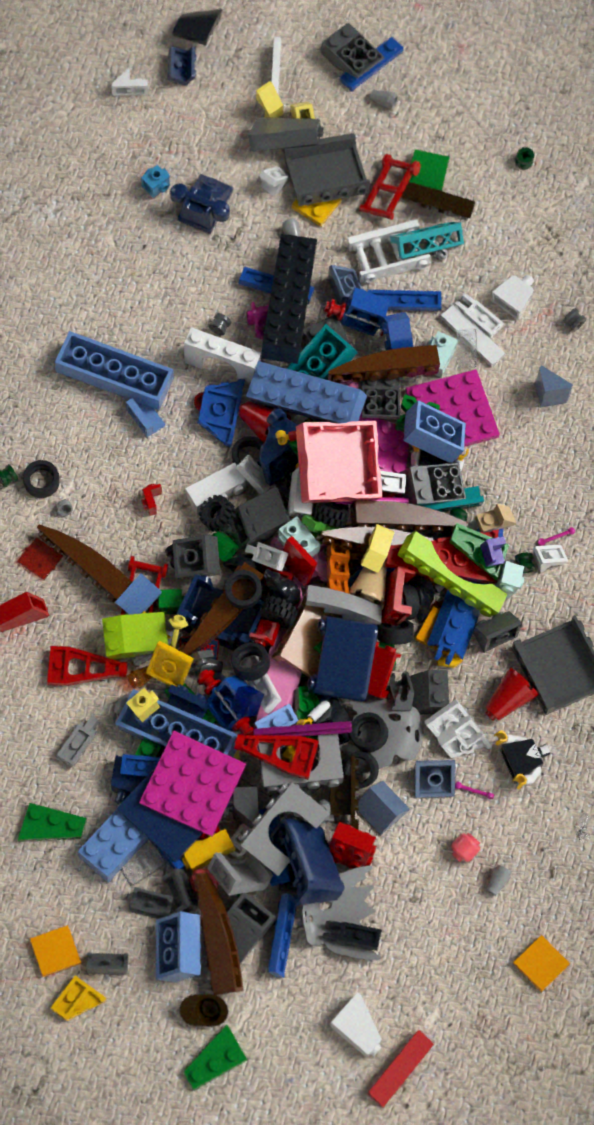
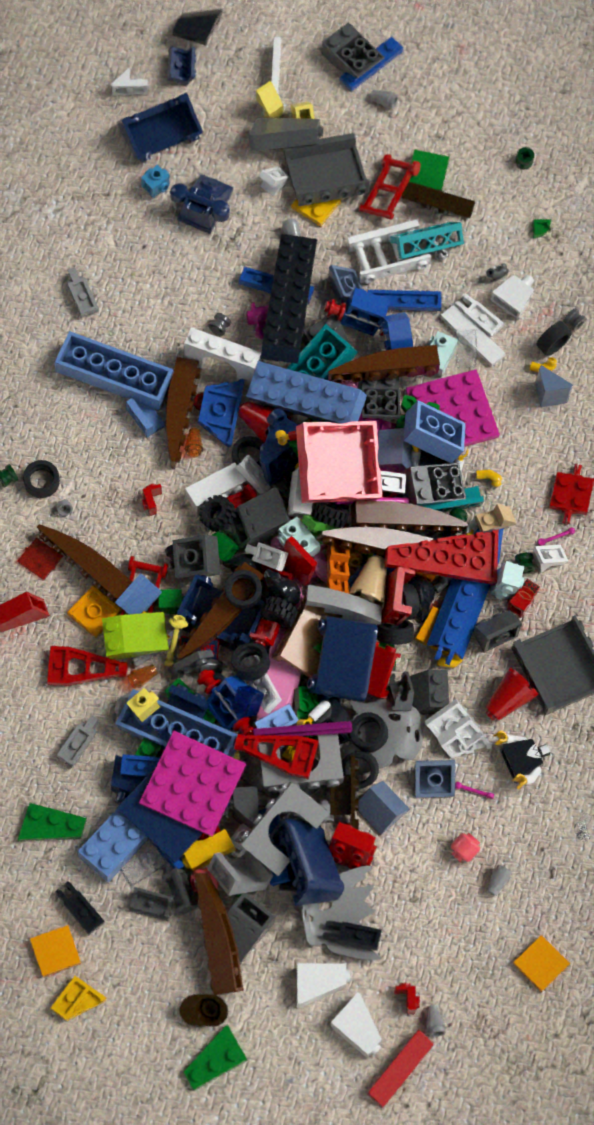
(81, 293): none -> light grey hinge
(81, 909): none -> black hinge
(91, 609): none -> light orange tile
(107, 963): dark grey hinge -> none
(161, 127): none -> dark blue windscreen
(169, 665): yellow tile -> none
(178, 947): medium blue brick -> none
(180, 404): none -> reddish brown slope
(194, 443): none -> clear orange cone
(242, 497): none -> red bracket
(282, 936): blue plate -> none
(319, 981): none -> white slope
(378, 548): light yellow slope -> none
(393, 451): none -> sand blue slope
(412, 1000): none -> red bracket
(421, 554): lime arch -> none
(434, 1025): none -> light grey cone
(469, 542): green wing -> none
(491, 475): none -> yellow arm
(492, 551): panel -> none
(500, 273): none -> dark grey arm
(523, 598): none -> red leg
(540, 227): none -> green tile
(550, 364): none -> yellow arm
(554, 338): none -> black tyre
(572, 493): none -> red plate

